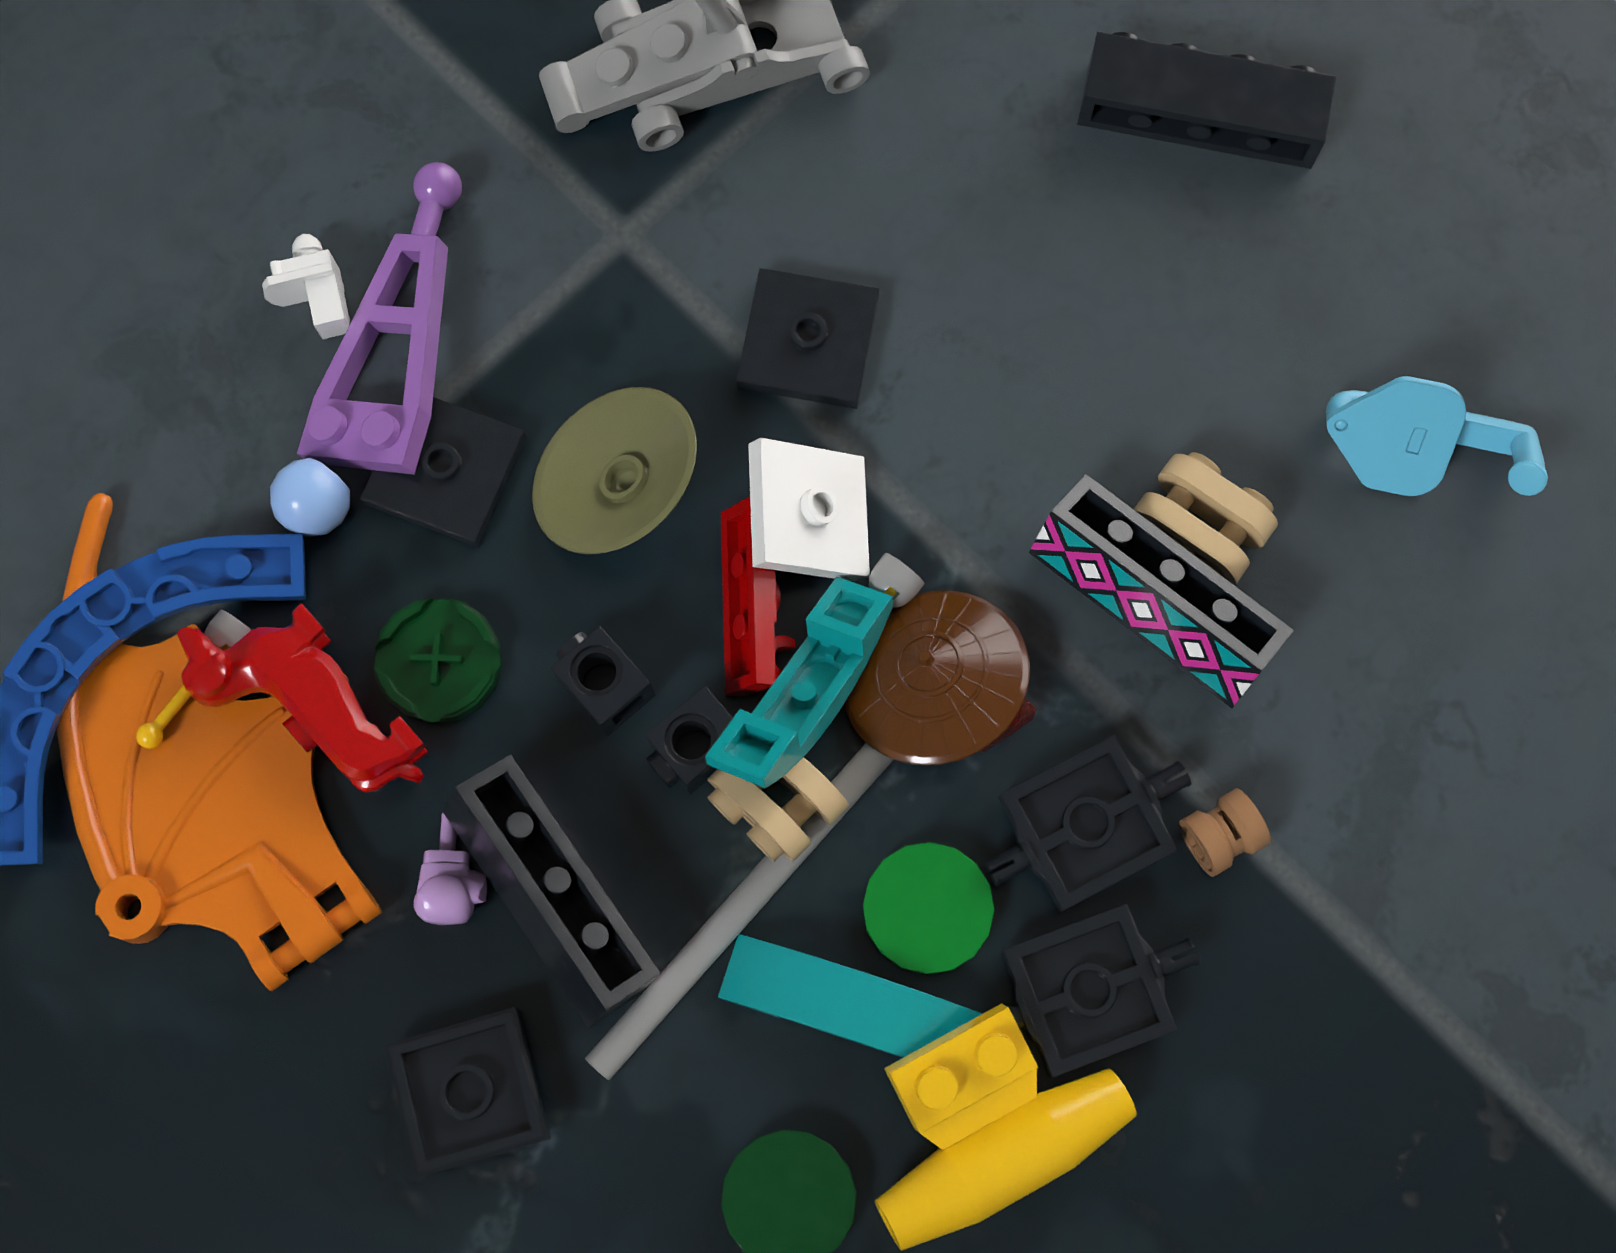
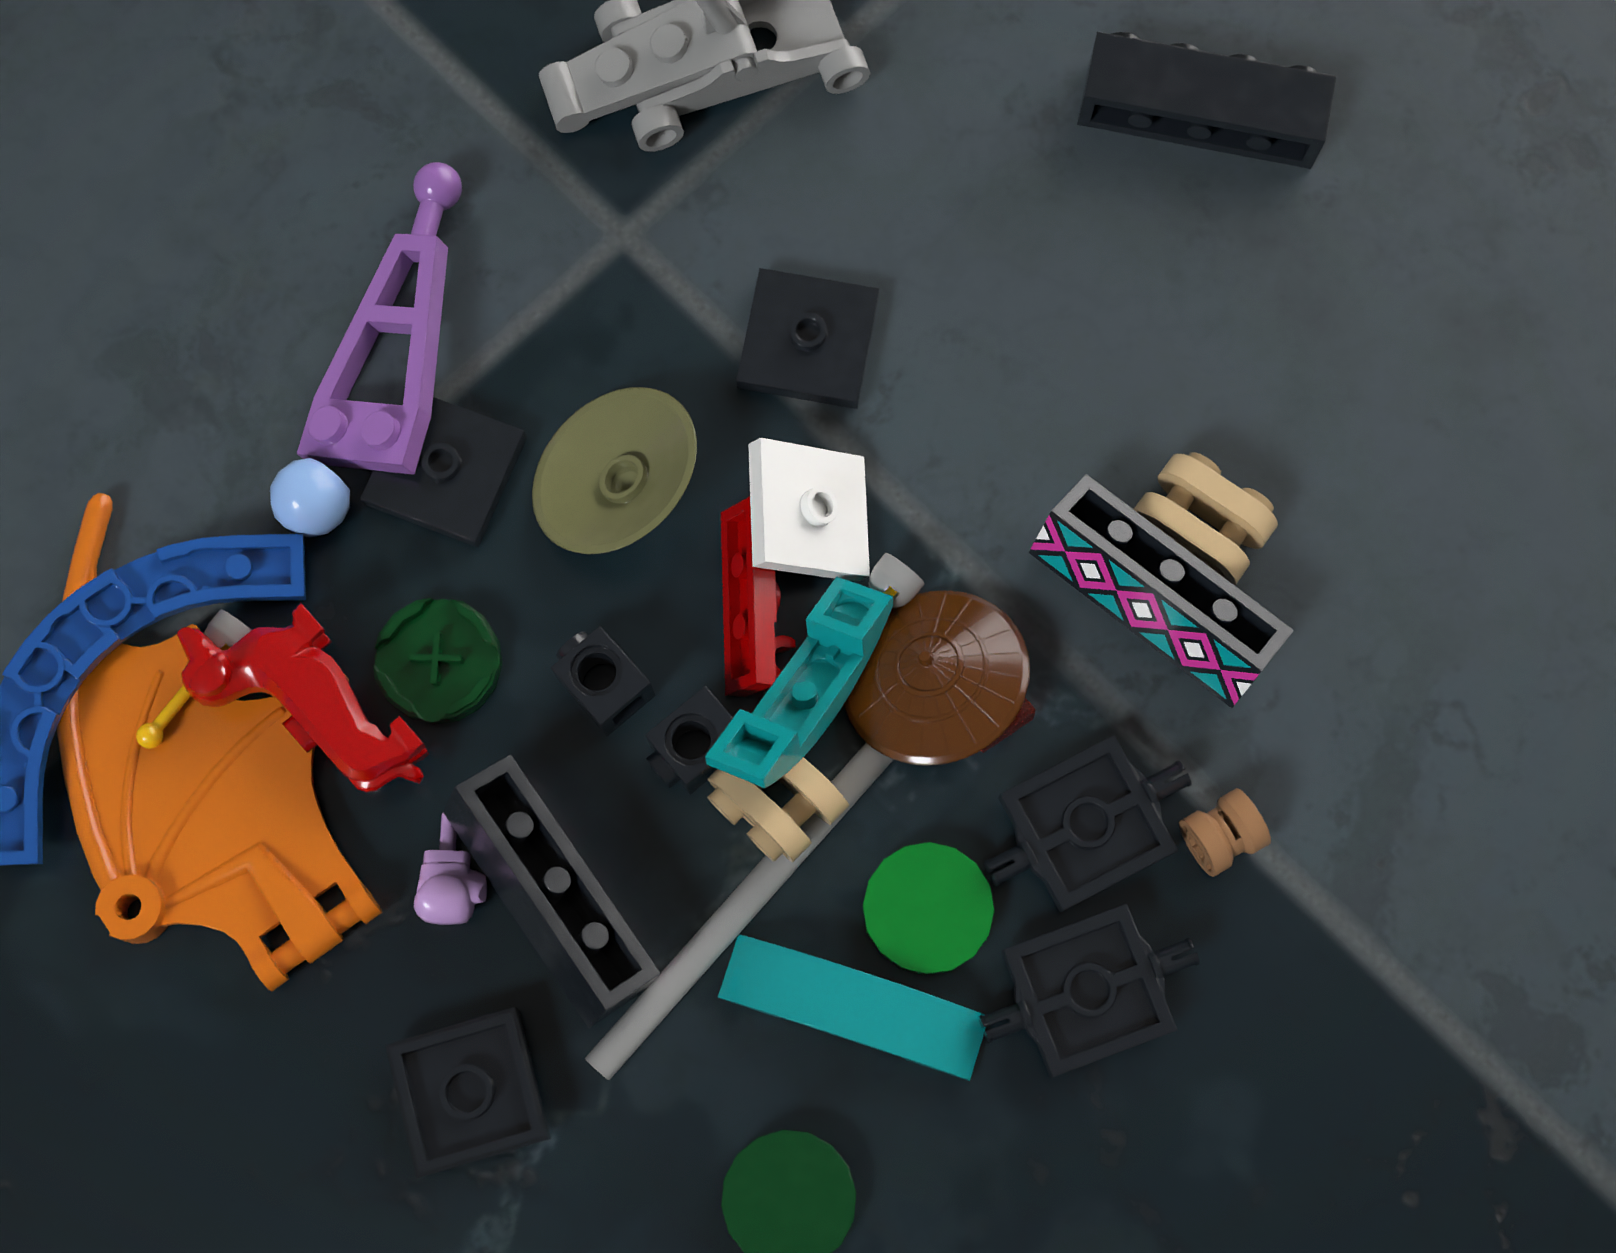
(314, 278): white piece -> none
(992, 1128): yellow plate -> none
(1407, 432): medium azure piece -> none

